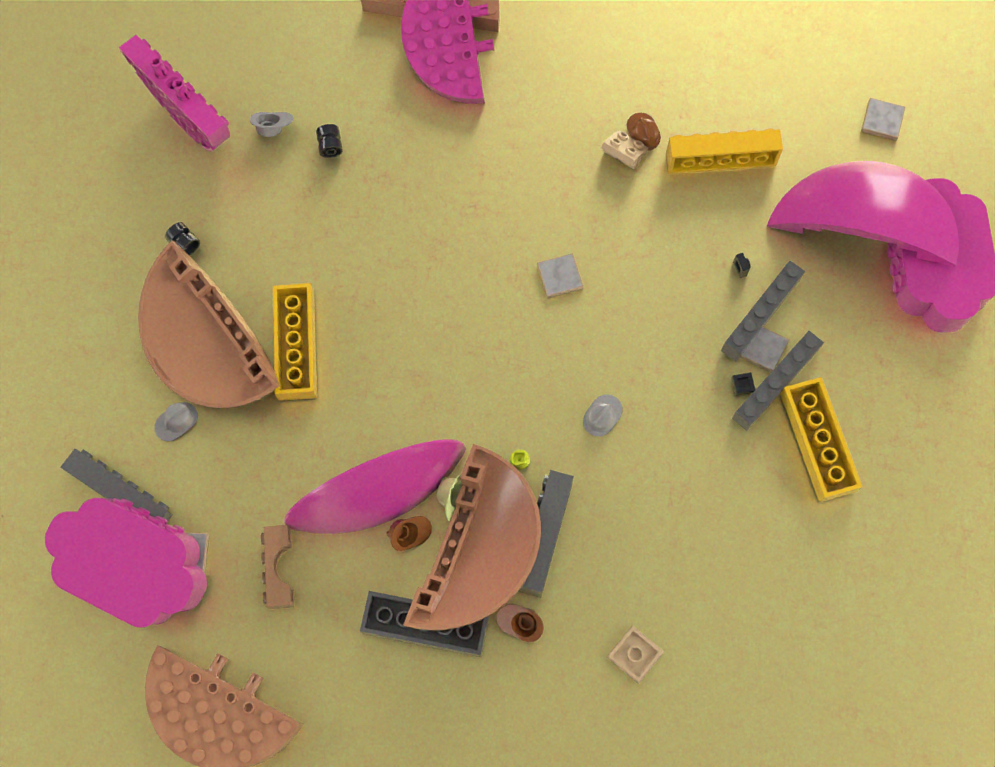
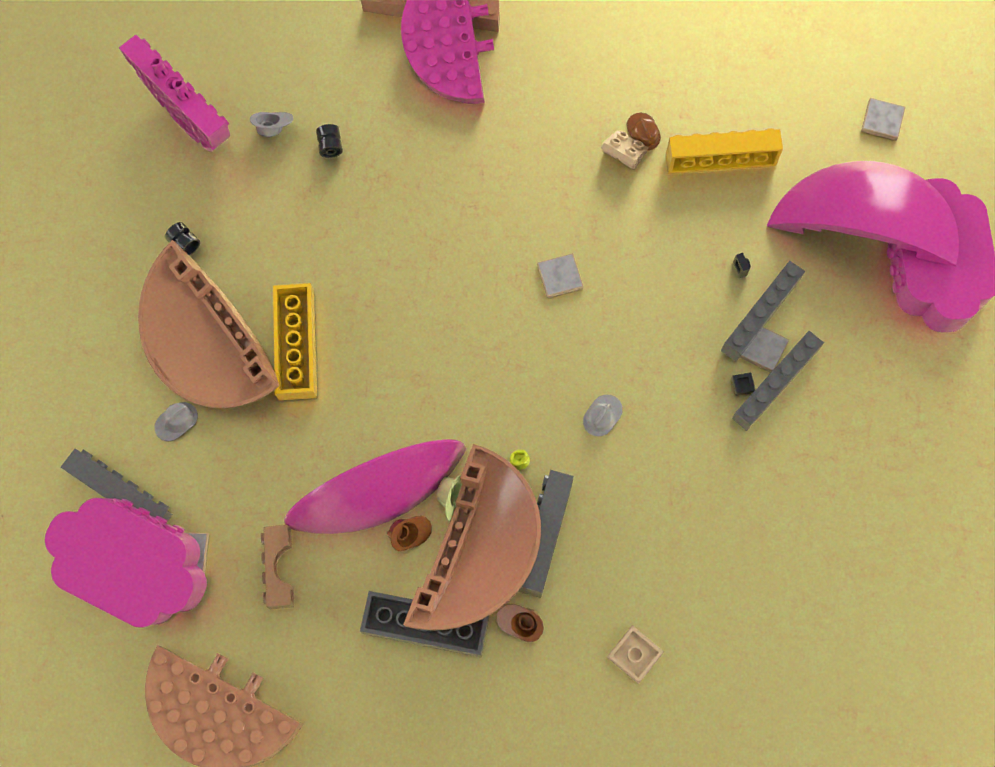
(820, 439): yellow brick -> none

